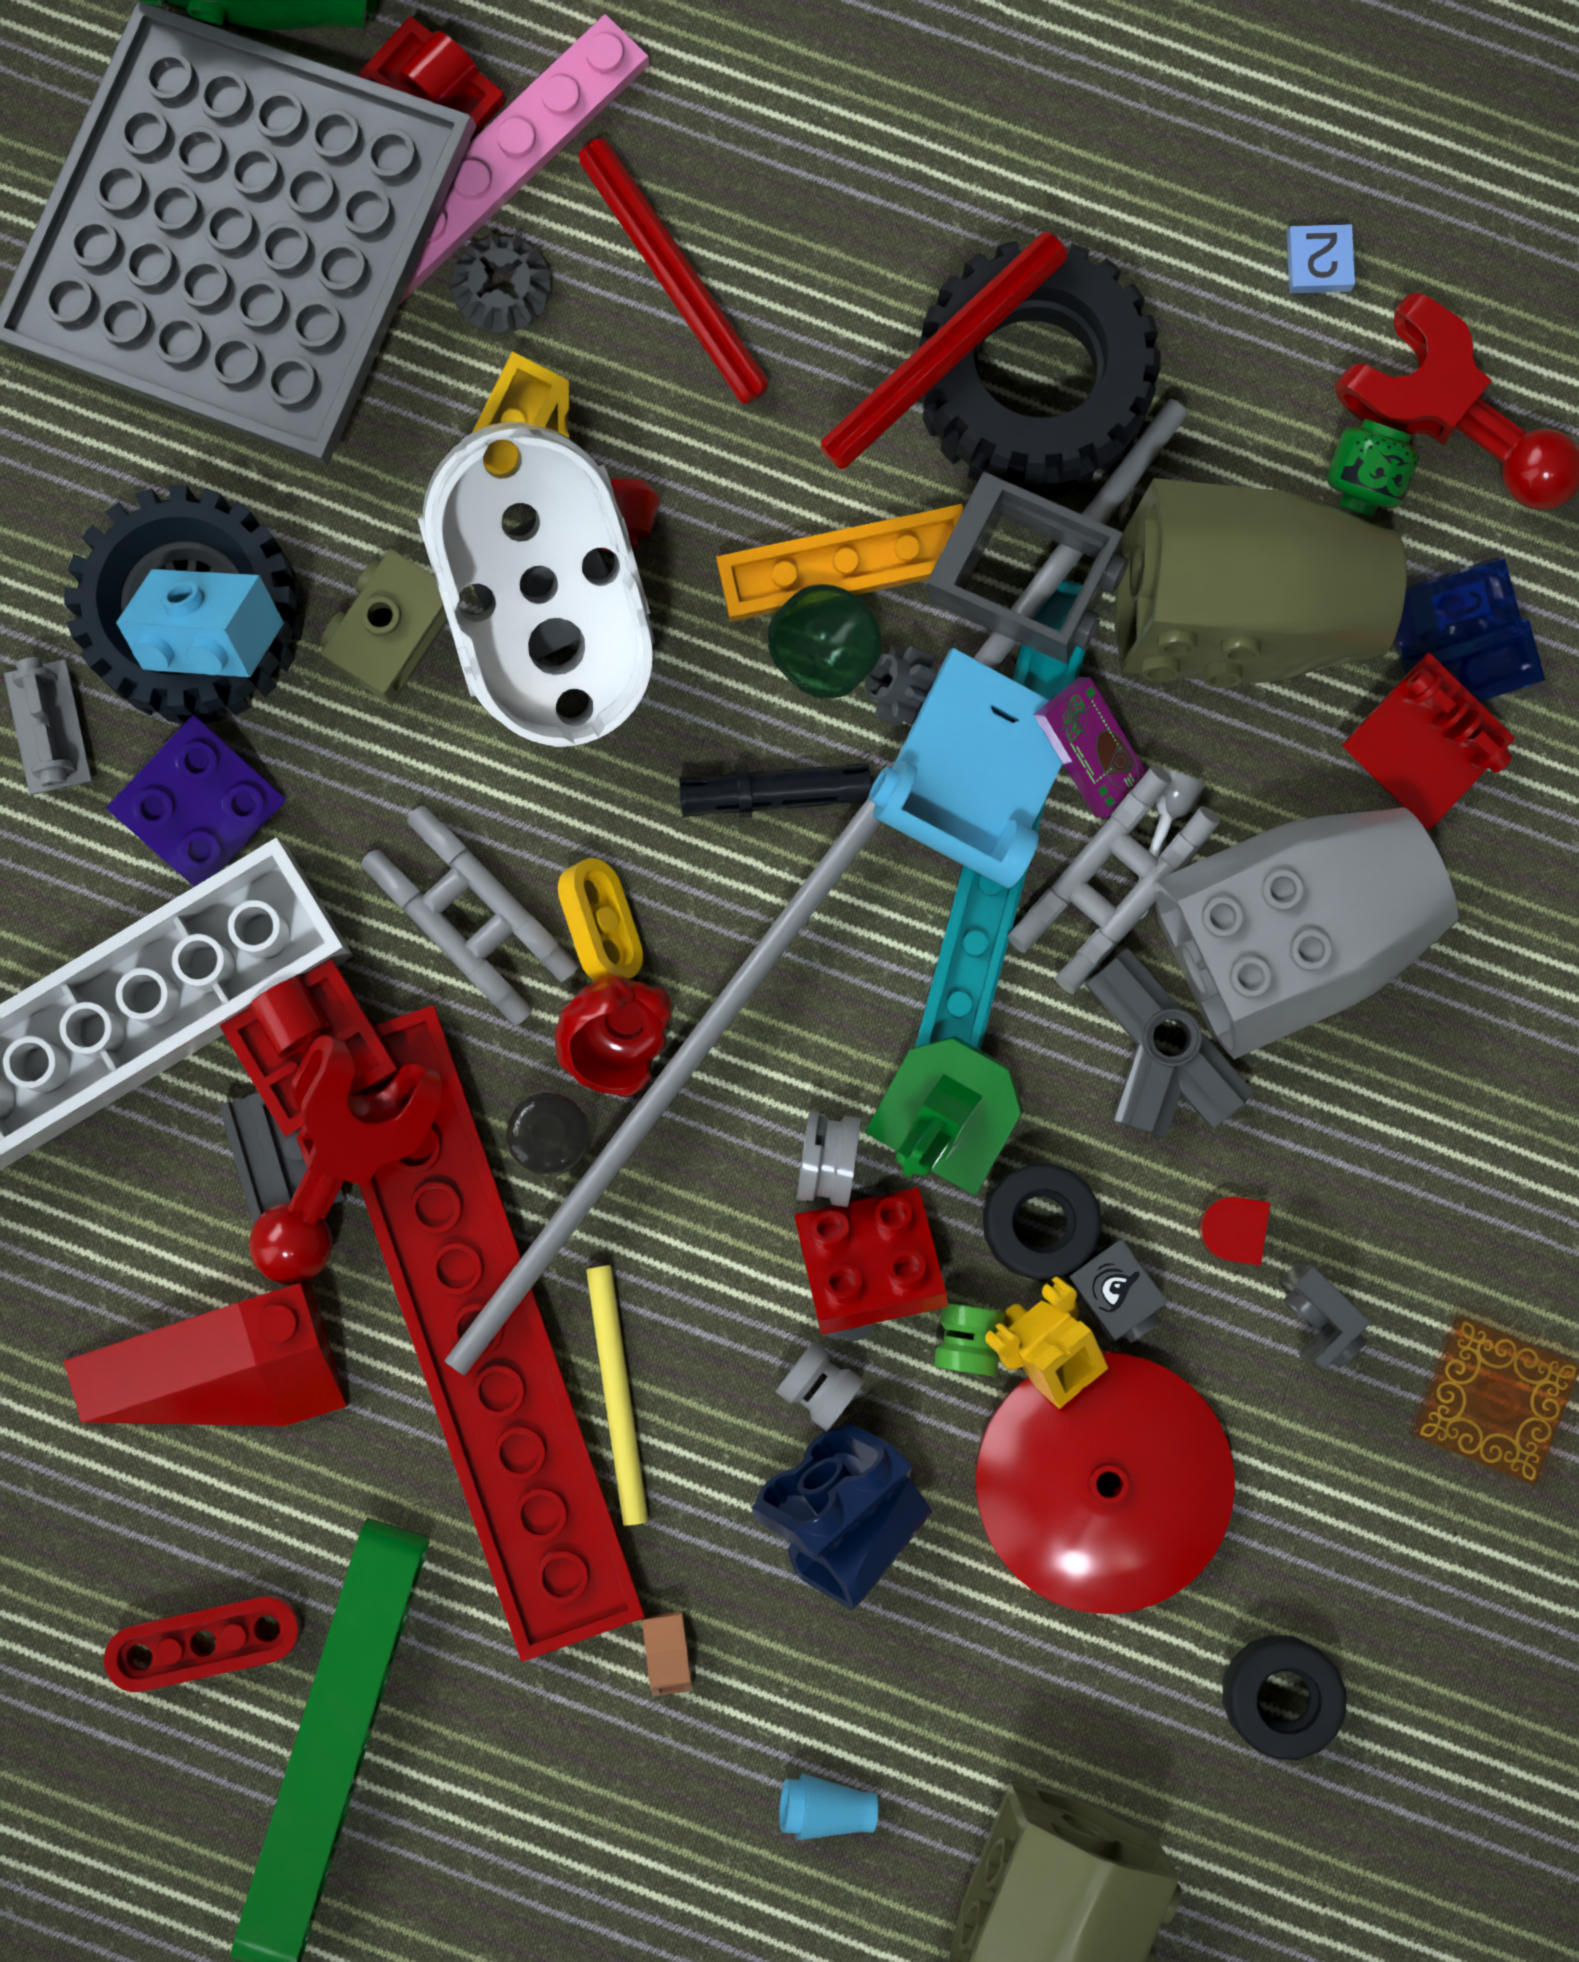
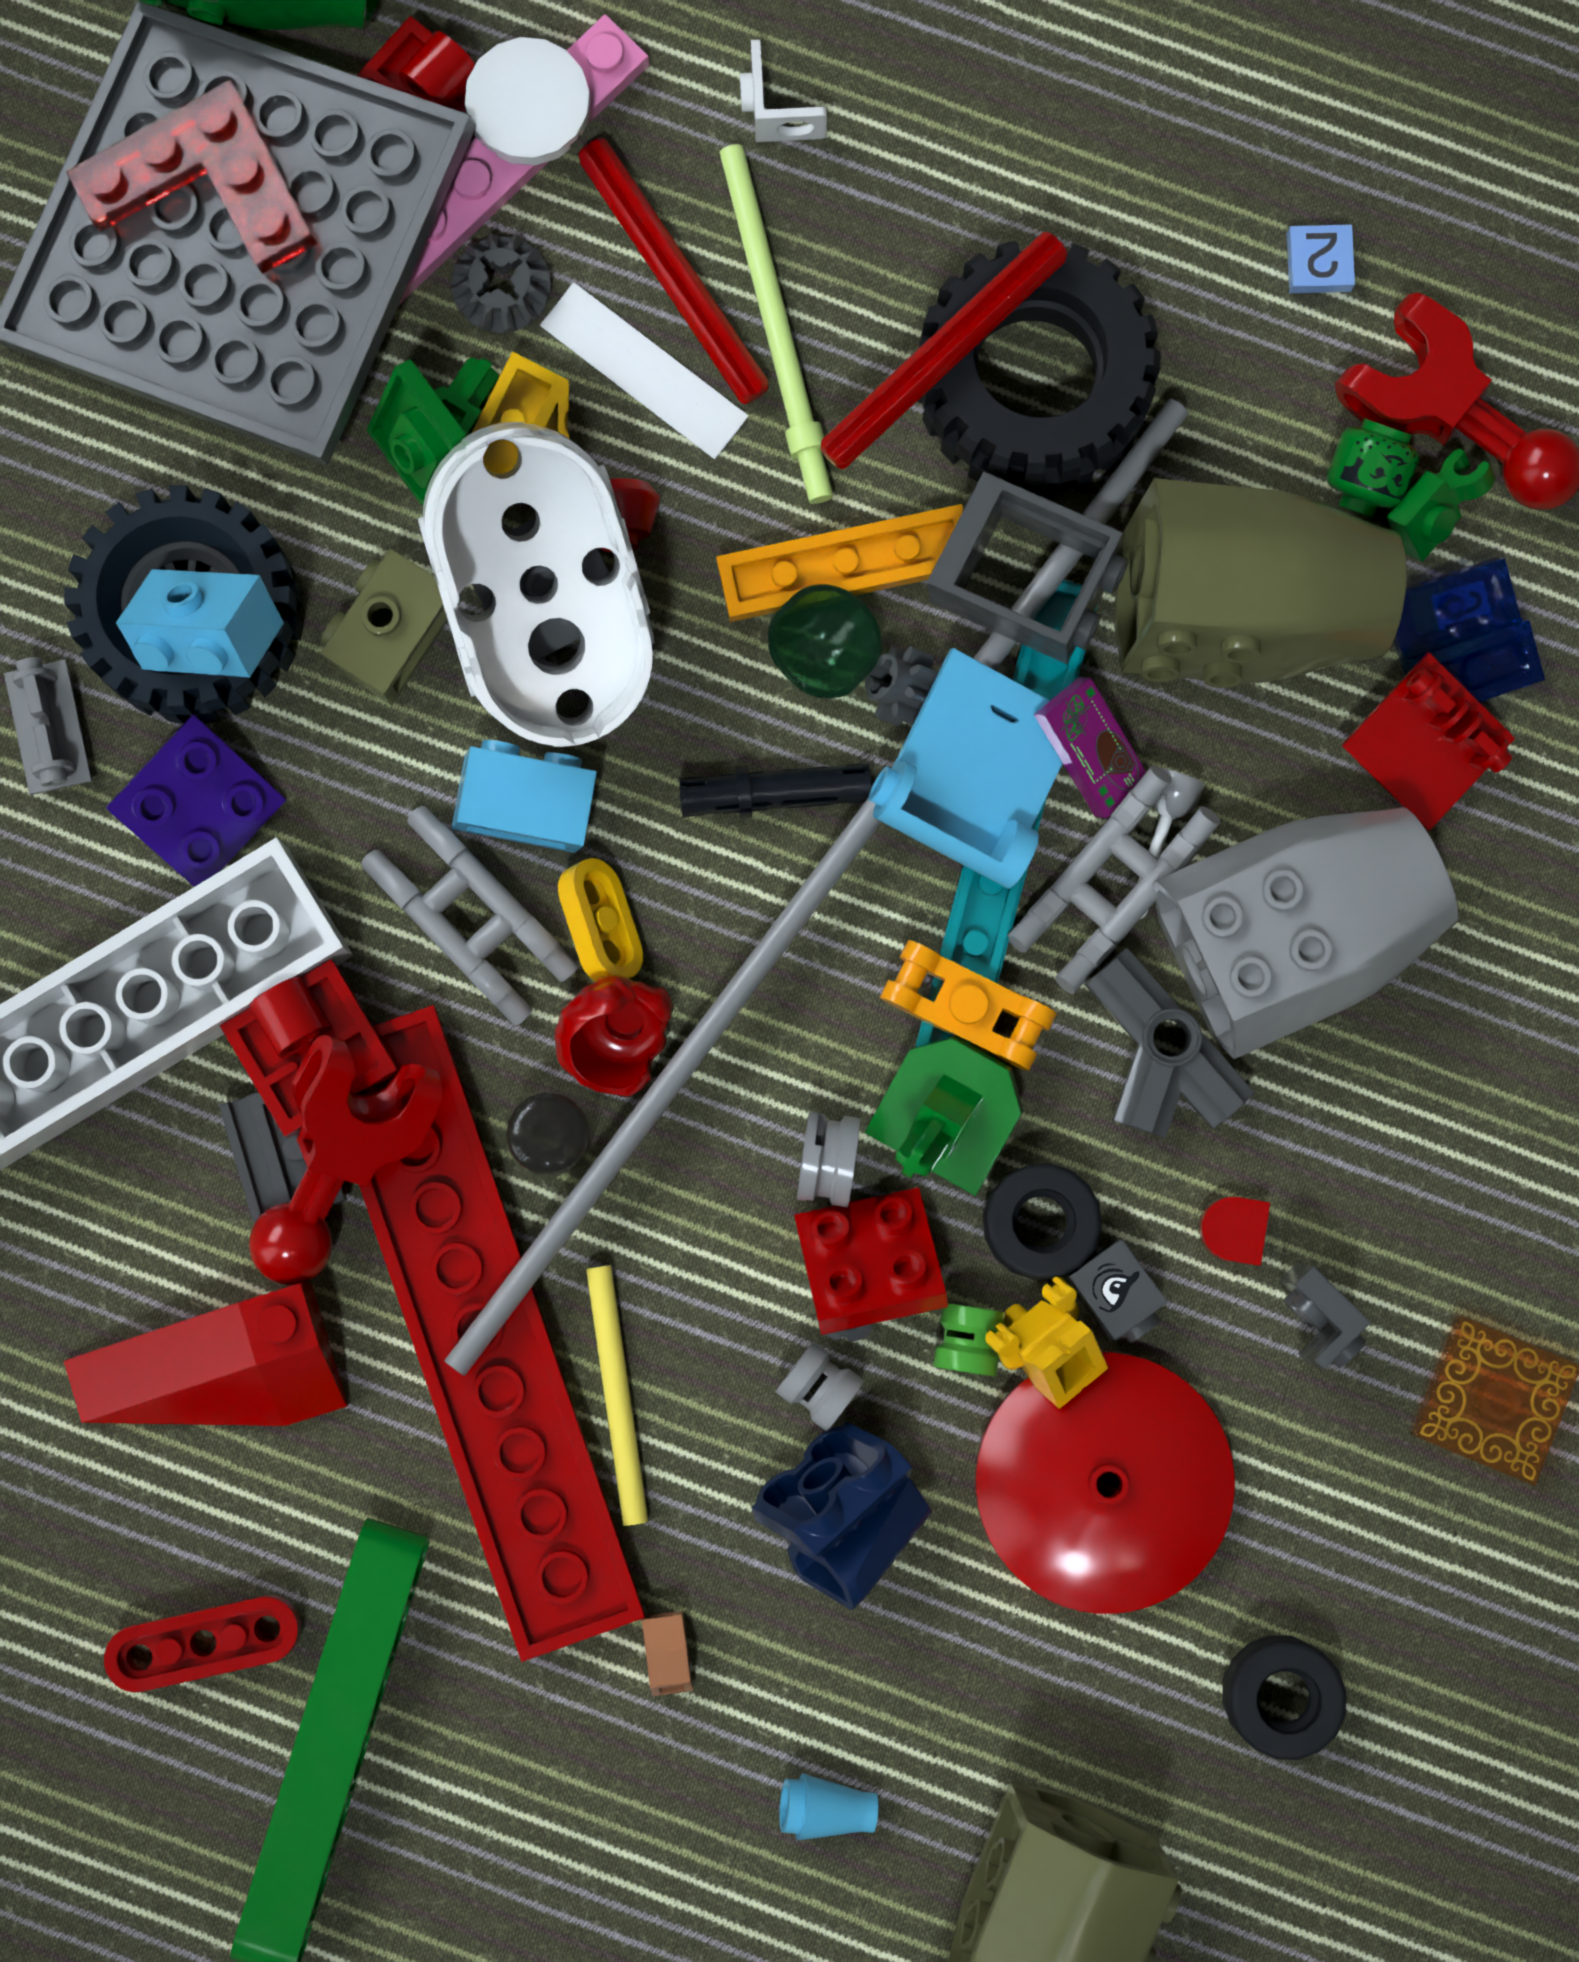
(200, 138): none -> clear red plate
(421, 424): none -> green piece
(524, 797): none -> medium azure brick
(528, 100): none -> white tile
(644, 370): none -> white sticker
(769, 121): none -> white bracket
(804, 434): none -> yellowish green bar
(968, 1005): none -> light orange plate
(1430, 507): none -> green plate

